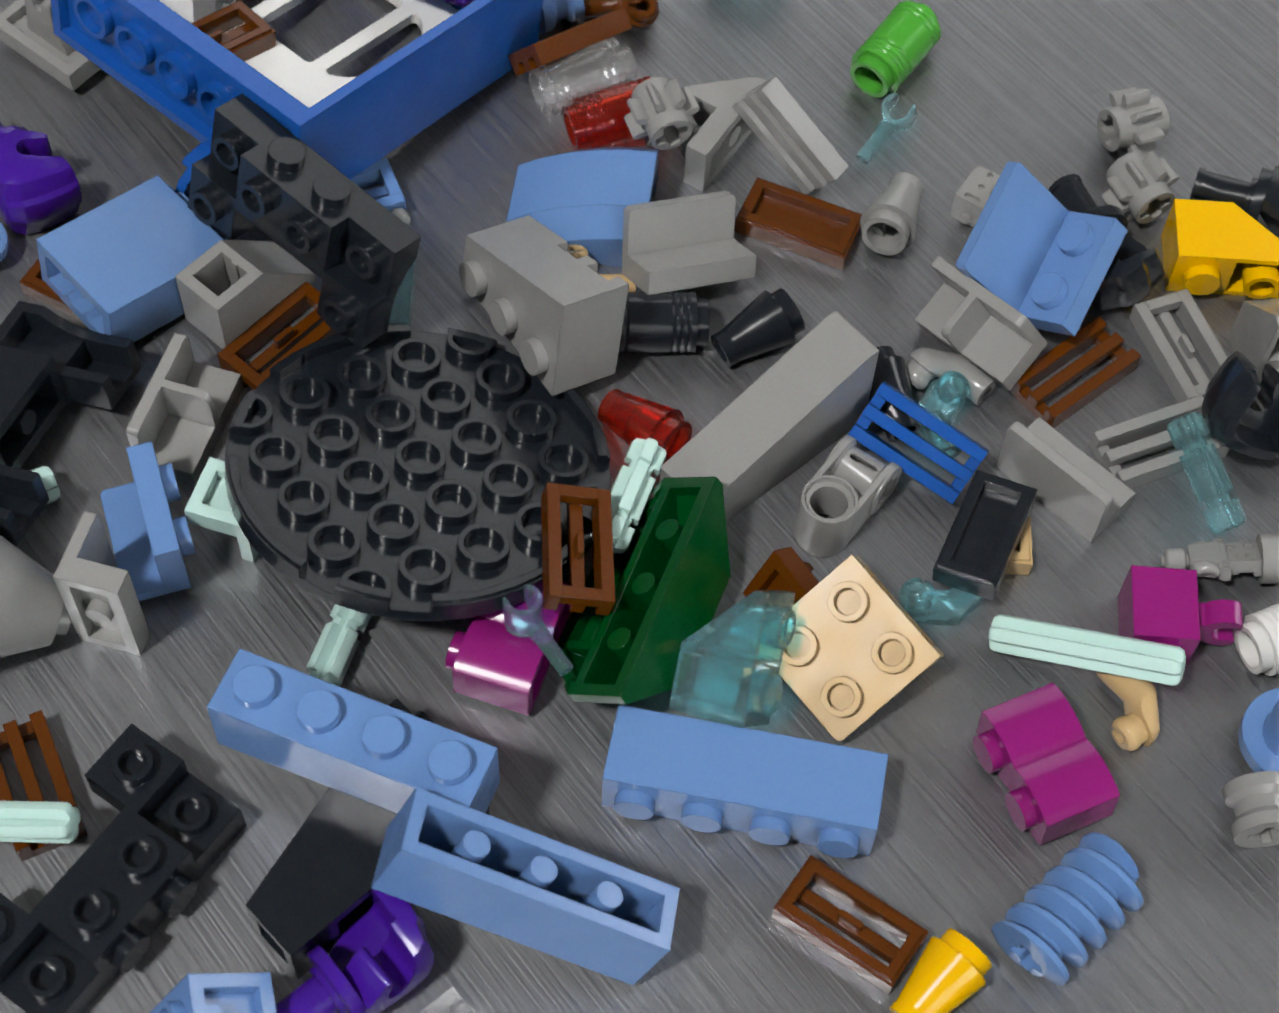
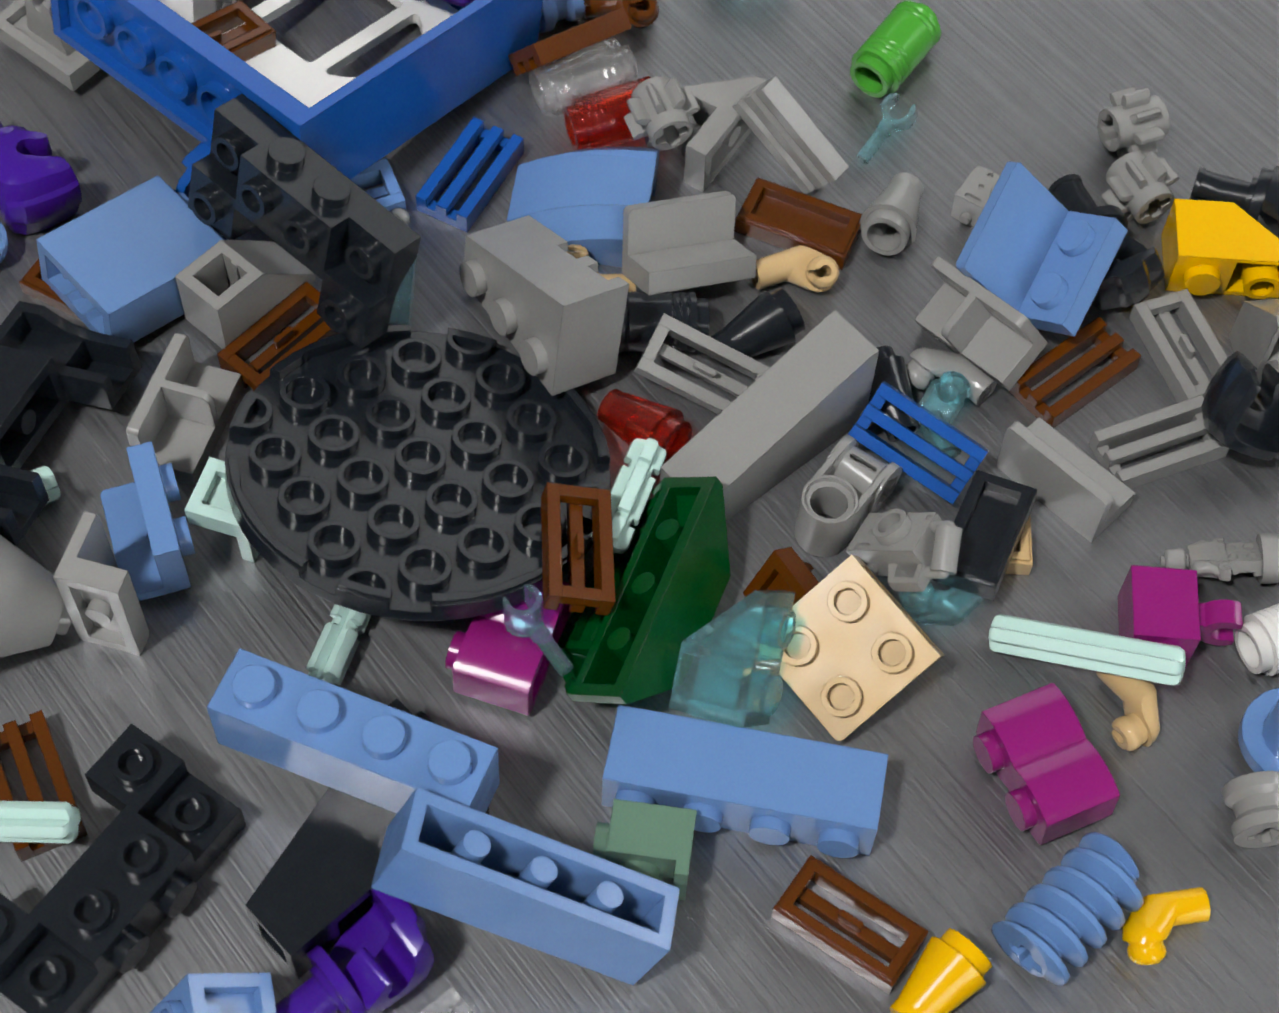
(472, 135): none -> blue tile
(649, 840): none -> sand green brick
(670, 326): none -> light grey tile
(797, 266): none -> tan arm
(908, 547): none -> light grey piece
(1156, 918): none -> yellow arm
(1206, 472): clear light blue axle -> none

